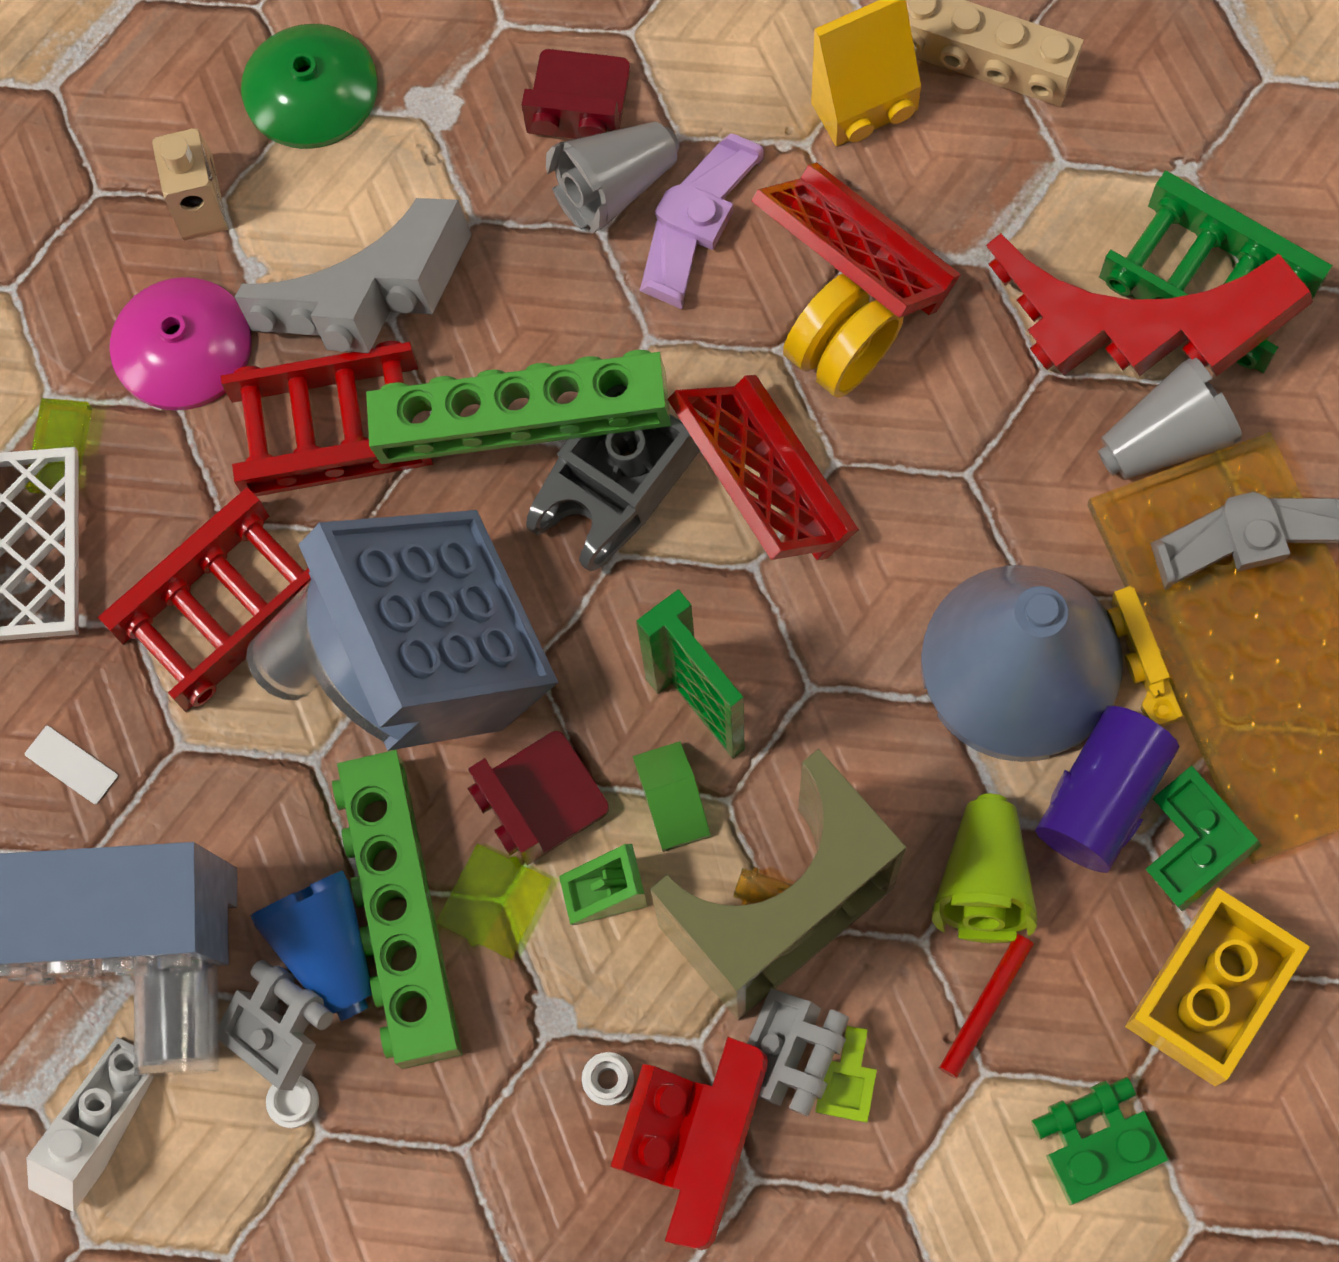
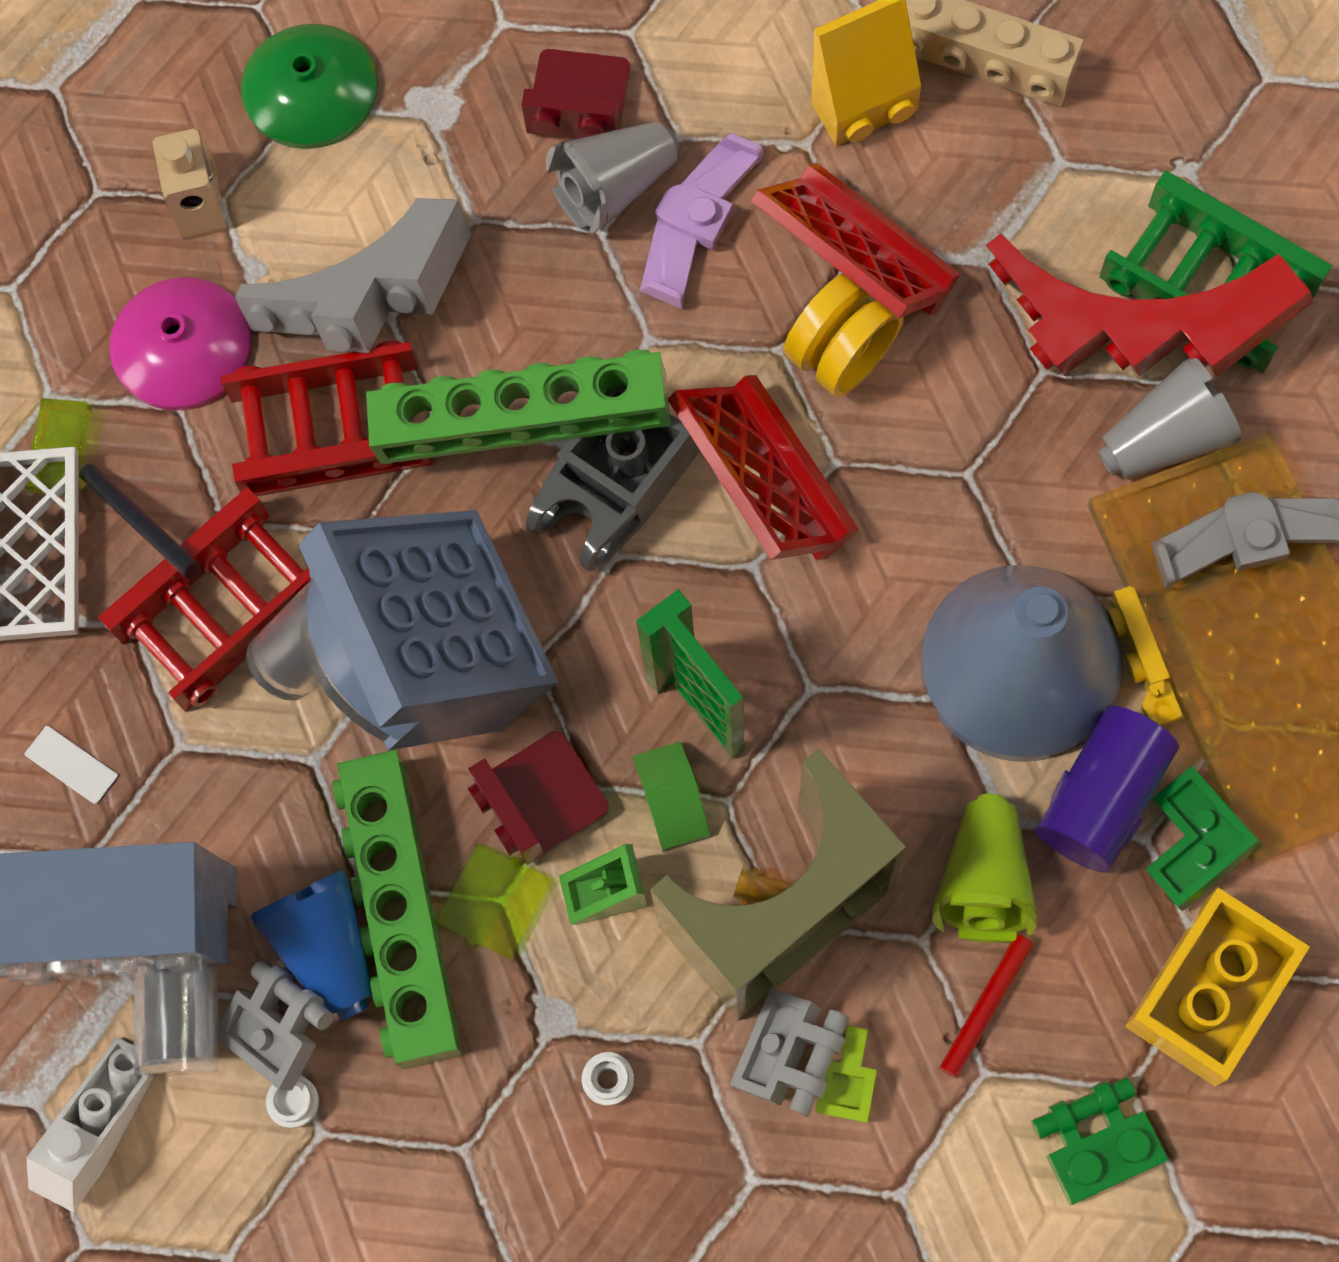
(140, 521): none -> black bar
(692, 1137): red plate -> none

